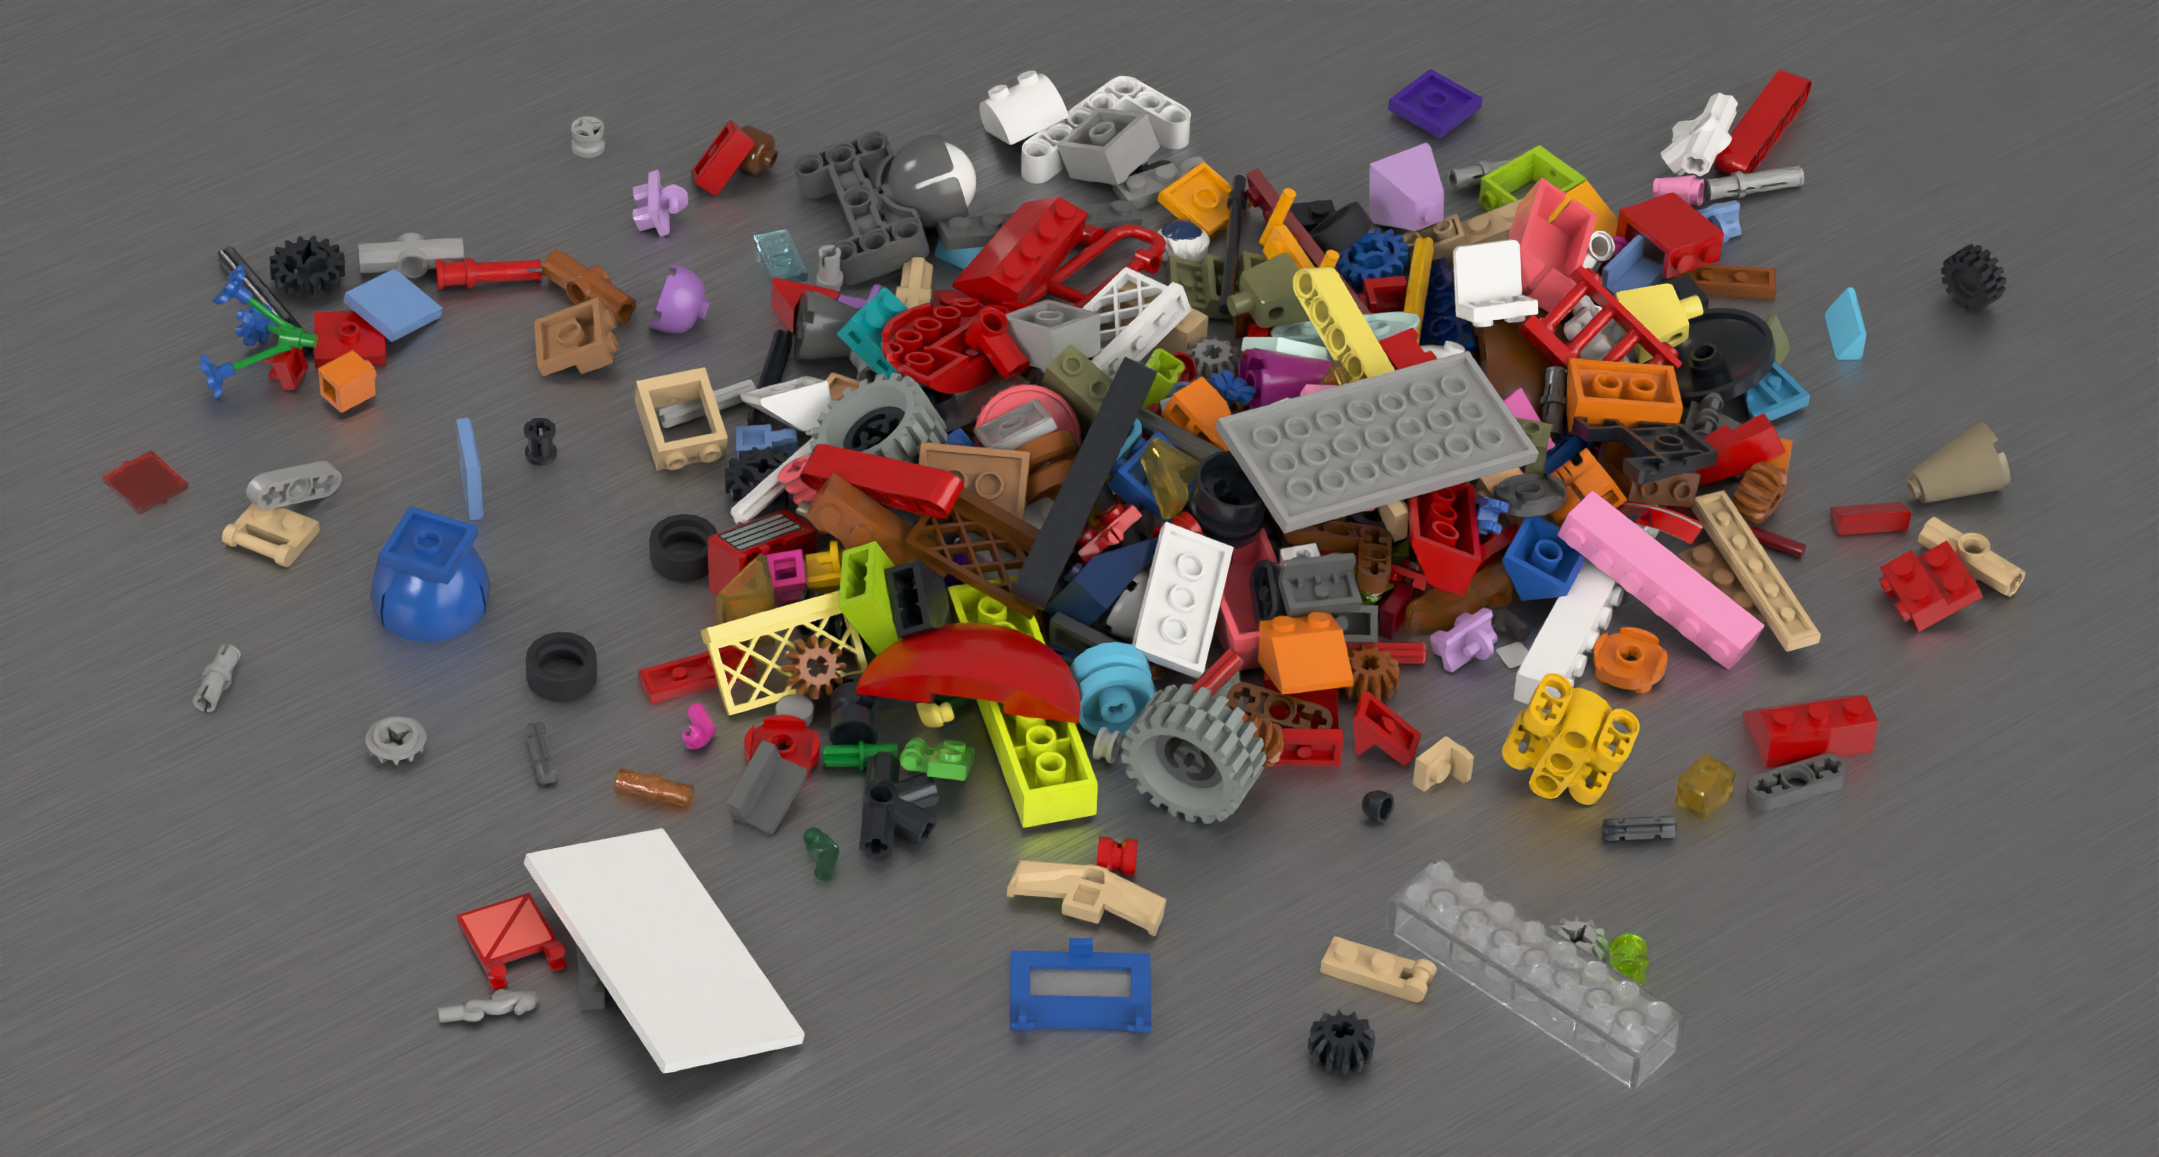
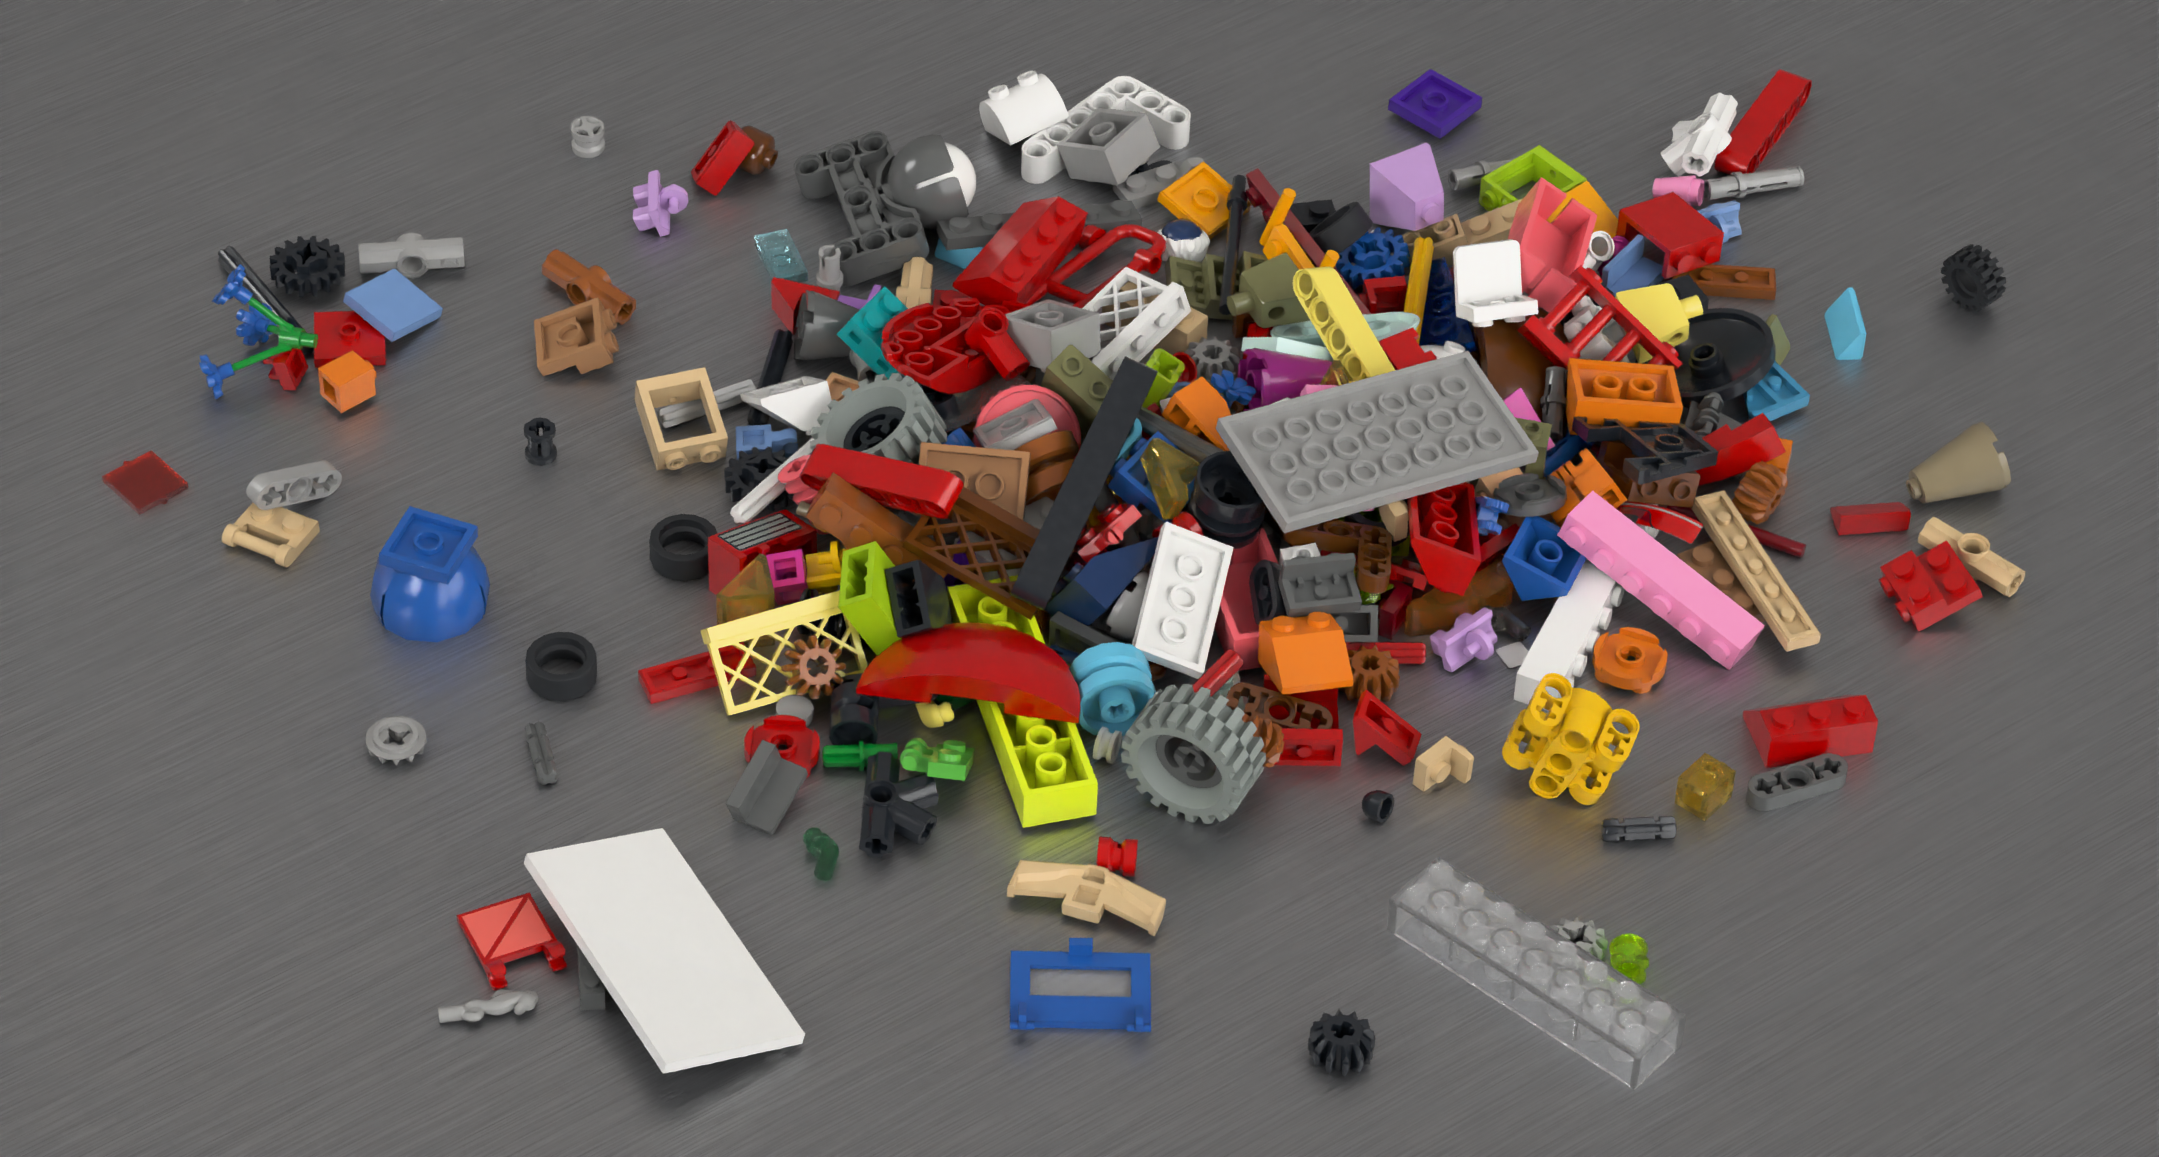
(216, 677): light grey pin -> none
(470, 273): red pin -> none
(470, 469): medium blue tile -> none
(654, 787): clear orange pin -> none
(680, 301): medium lavender cylinder -> none
(702, 727): dark pink arm -> none
(1378, 969): tan plate -> none

